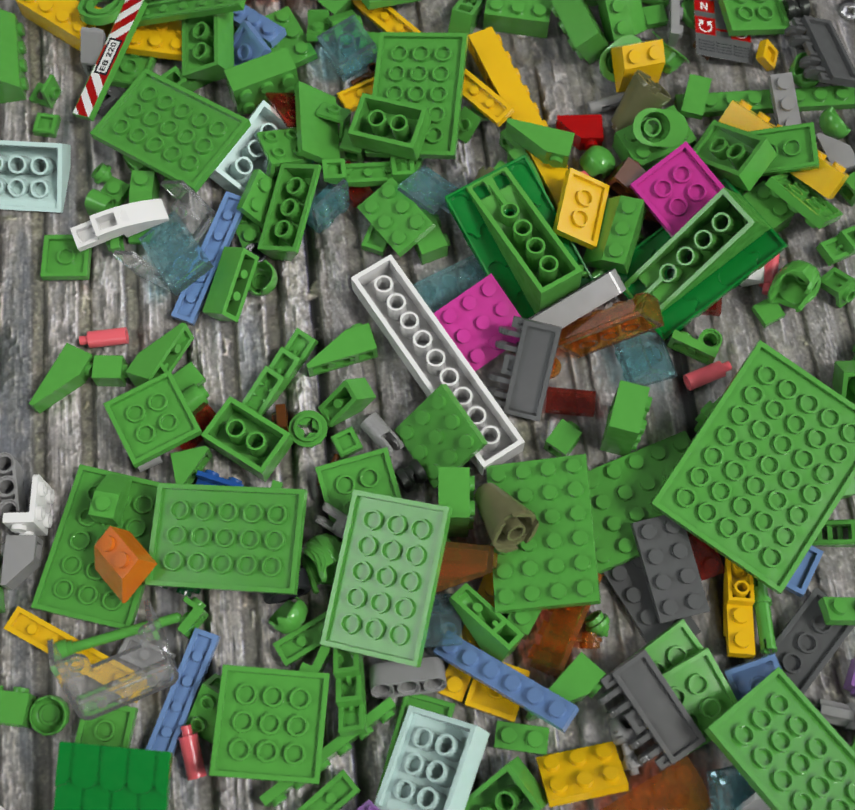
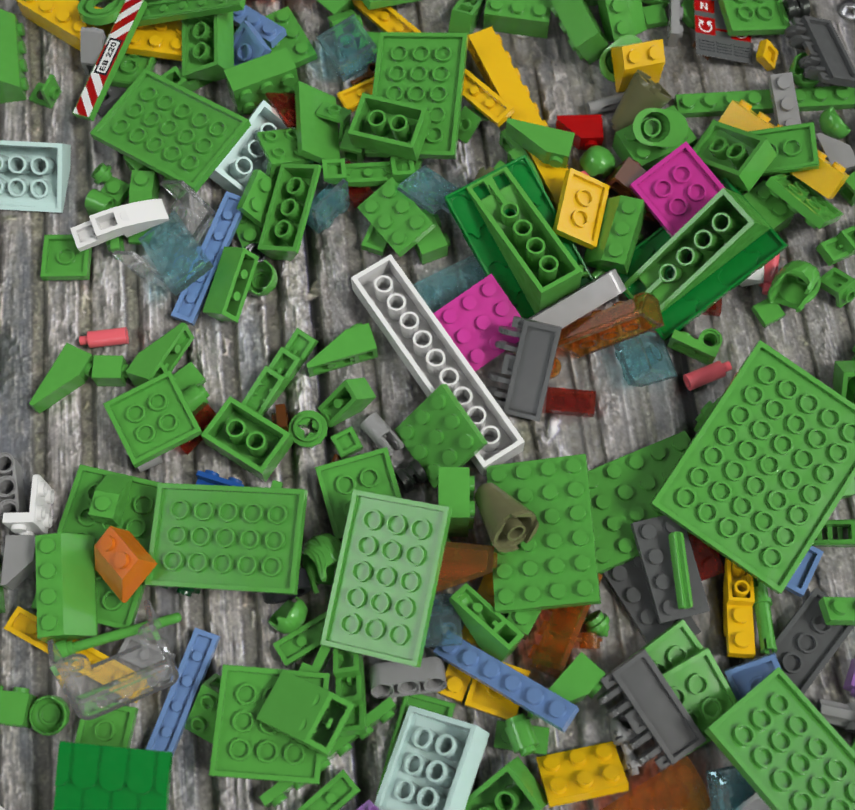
(46, 125): bright green tile -> none
(65, 587): none -> bright green slope
(188, 461): bright green slope -> none
(191, 753): coral cylinder -> none
(194, 619): bright green bracket -> none
(306, 713): none -> bright green slope
(317, 24): bright green bracket -> none
(336, 528): light grey hinge -> none
(521, 735): none -> bright green brick
(563, 439): bright green brick -> none
(626, 418): bright green brick -> none
(673, 58): bright green piece -> none
(680, 570): none -> bright green axle
(695, 96): bright green tile -> none

